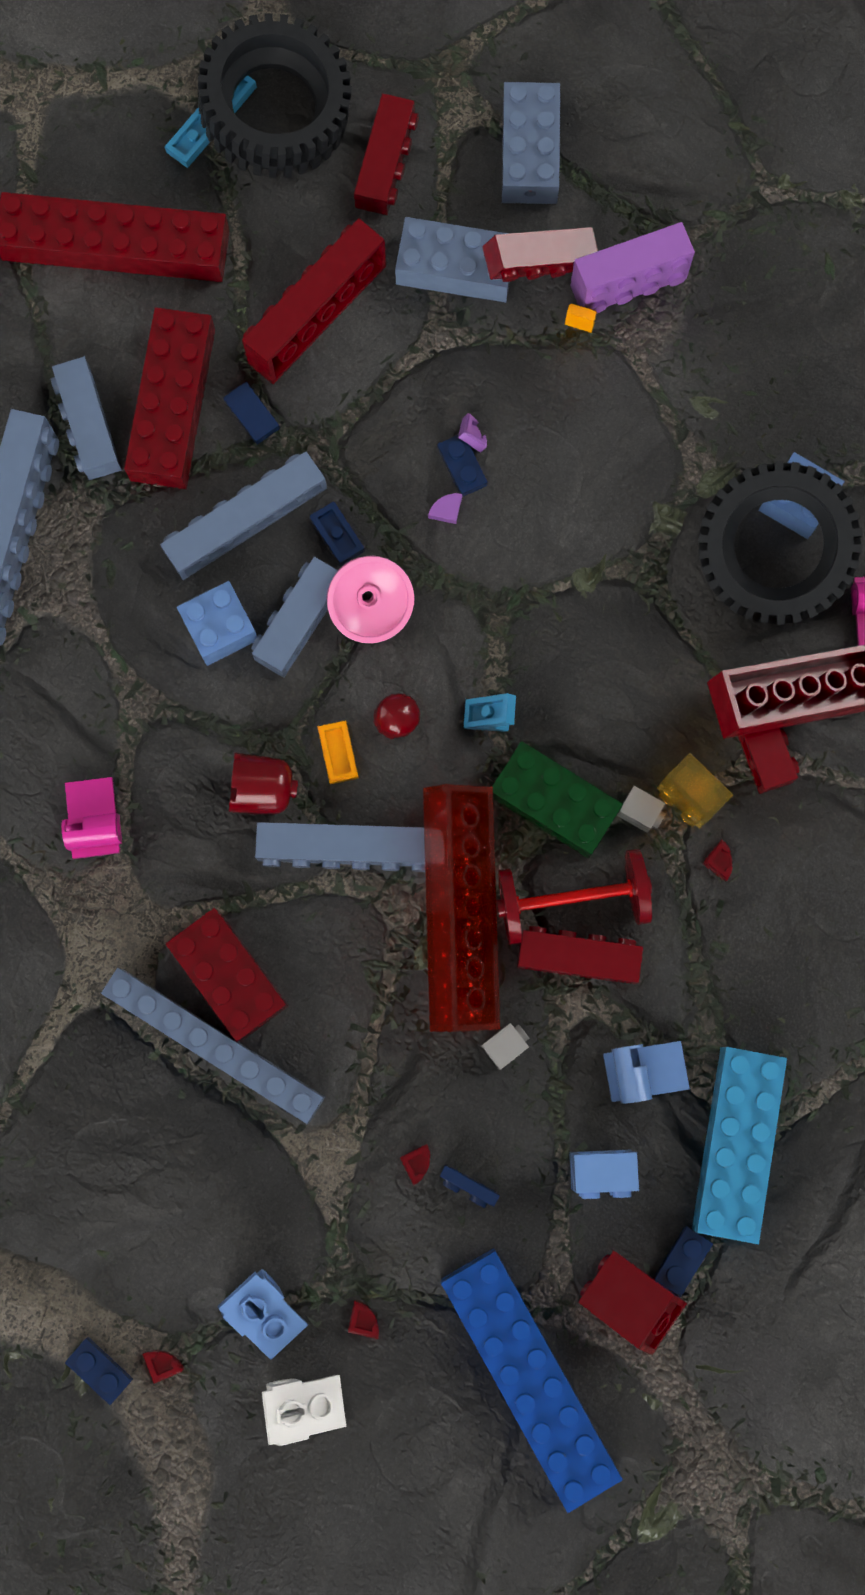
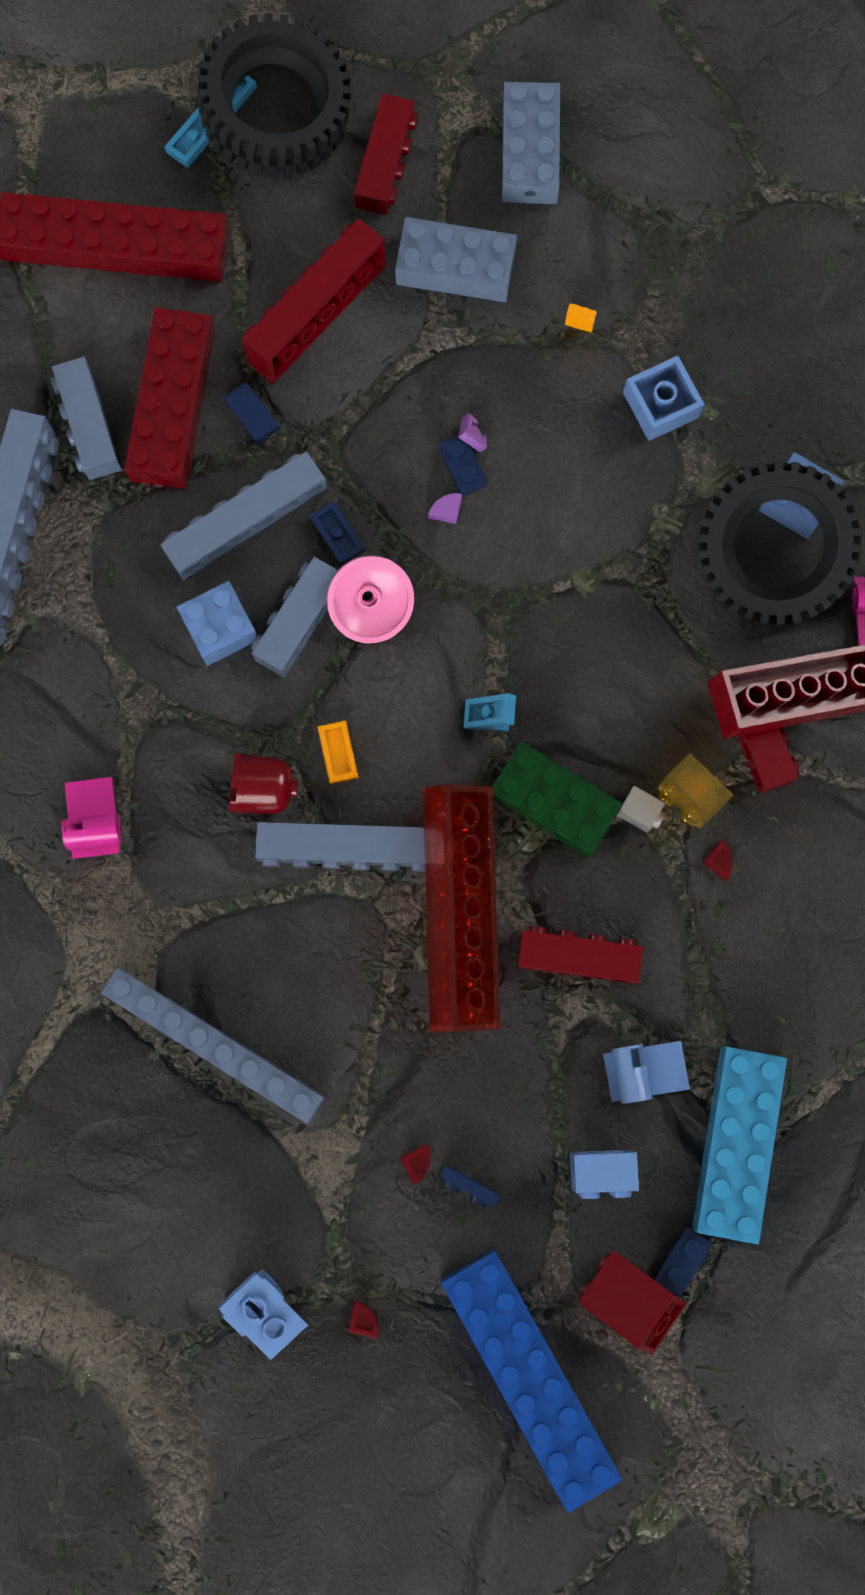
(98, 1370): dark blue plate -> none
(161, 1365): dark red tile -> none
(227, 975): dark red brick -> none
(302, 1409): white piece -> none
(396, 716): dark red hair -> none
(506, 1045): light grey brick -> none
(537, 253): brick -> none
(632, 268): medium lavender brick -> none
(637, 886): dark red piece -> none
(663, 398): none -> medium blue brick

